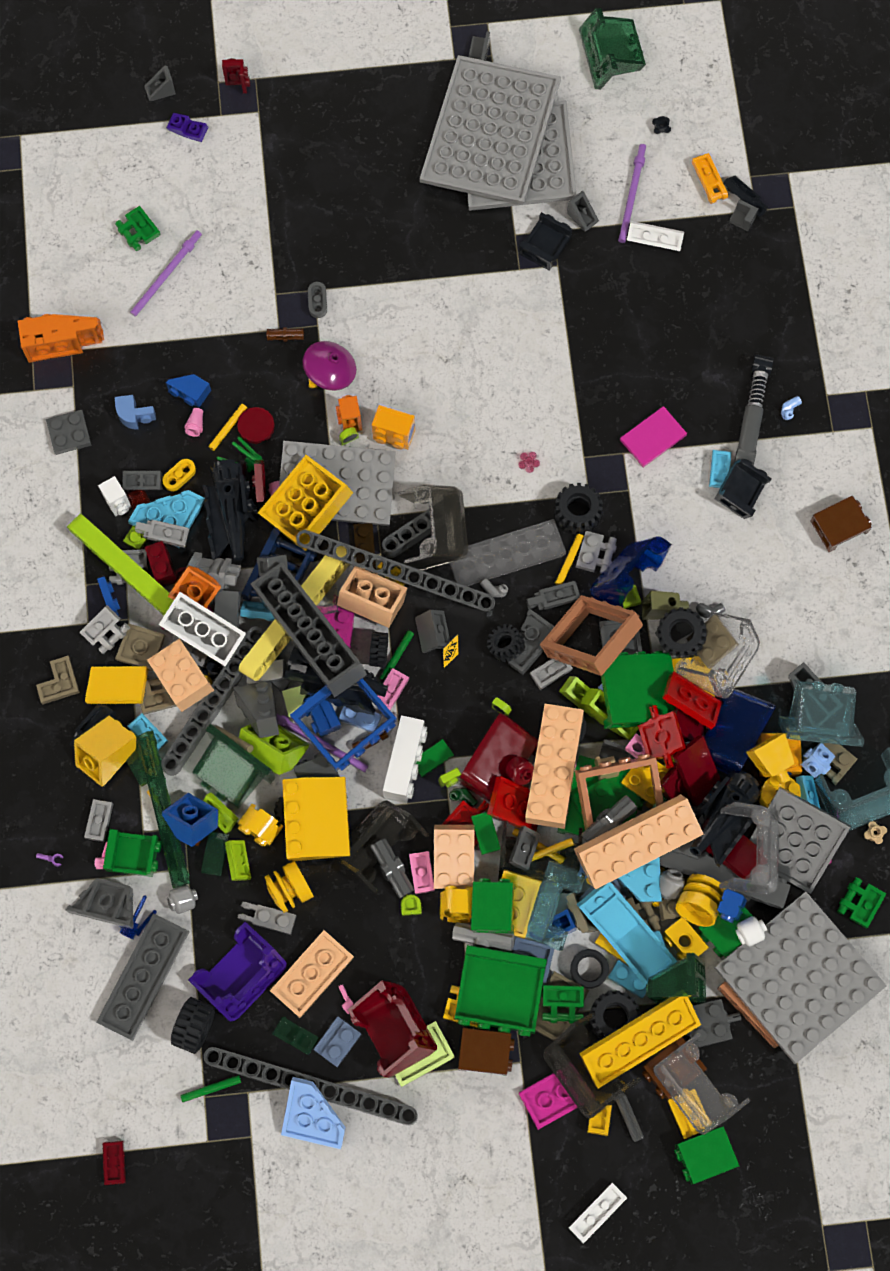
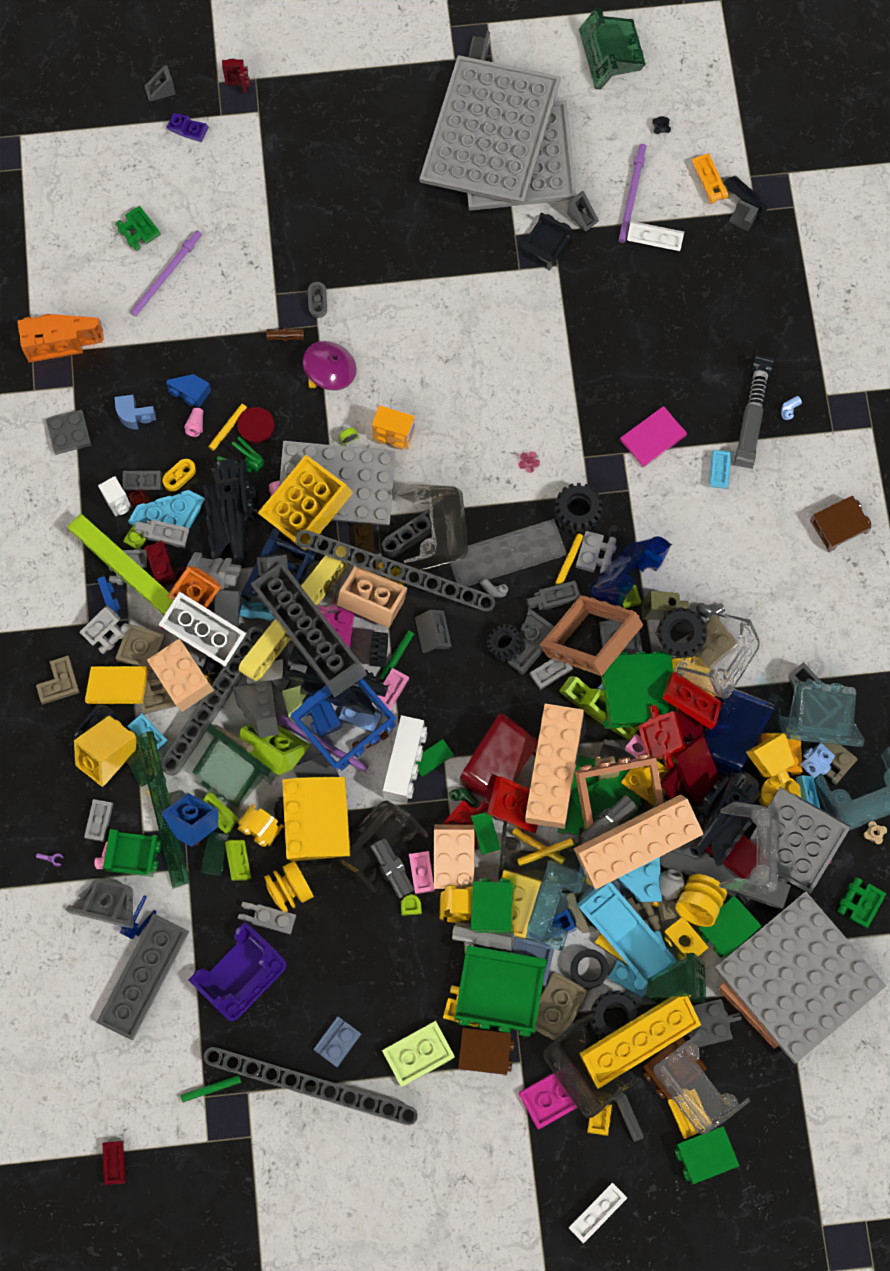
(182, 899): light grey head -> none
(192, 1025): black tyre -> none
(259, 480): dark red plate -> none
(295, 1035): clear green slope -> none
(311, 1116): light blue plate -> none
(312, 974): light nougat plate -> none
(348, 1003): bright pink hand -> none
(349, 413): orange brick -> none
(393, 1027): dark red windscreen -> none
(450, 651): yellow sticker -> none
(450, 778): lime plate -> none
(501, 706): lime tile -> none
(519, 770): dark red head -> none
(524, 848): dark grey plate -> none
(562, 997): green plate -> none
(731, 906): blue brick -> none
(742, 488): black panel -> none
(751, 931): white head -> none

